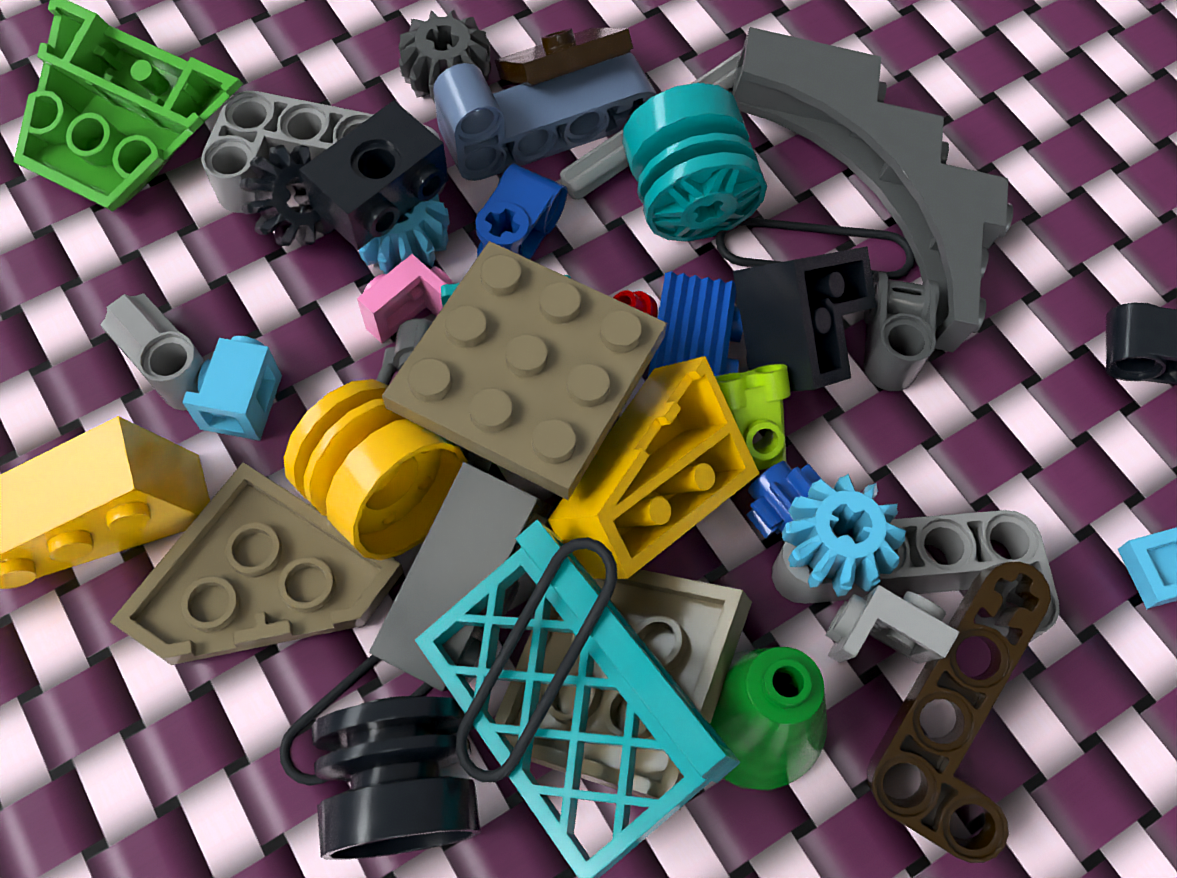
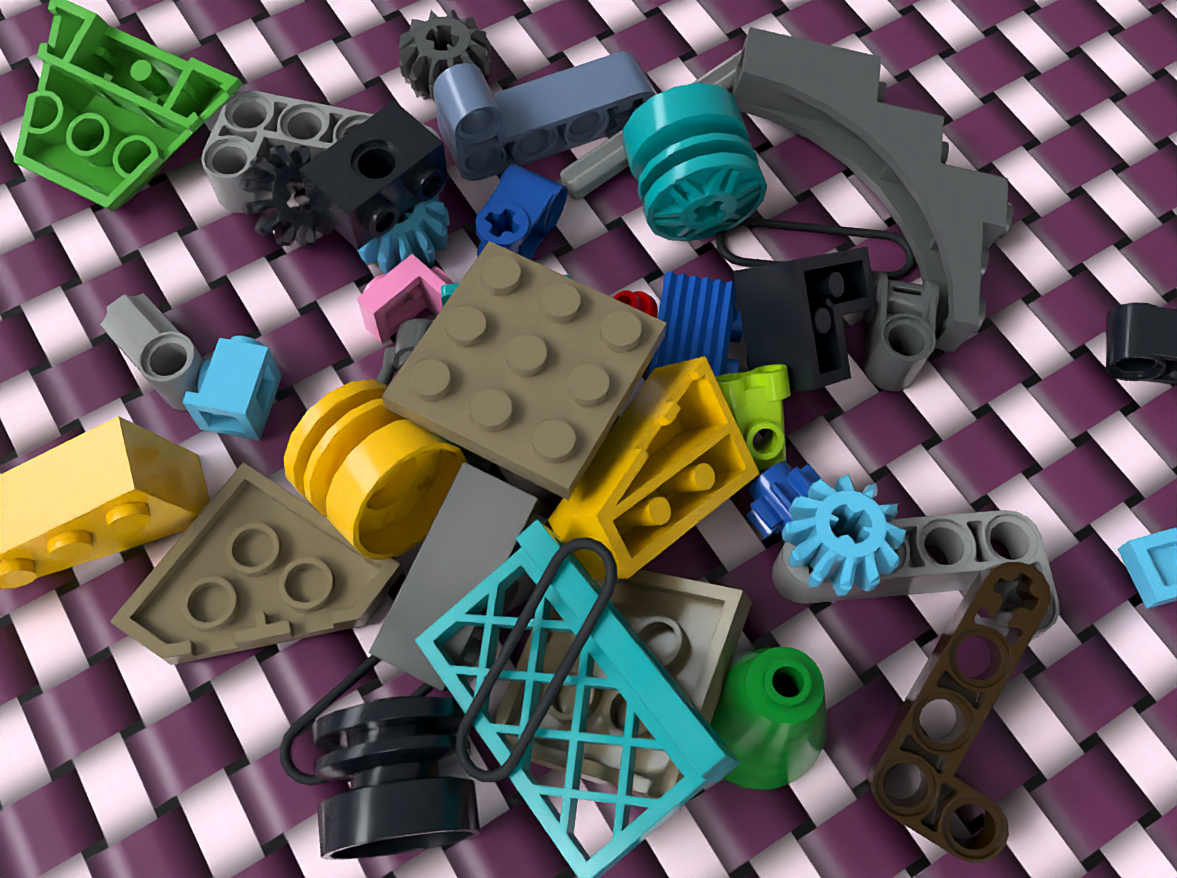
(564, 53): dark brown plate -> none
(904, 624): light grey bracket -> none

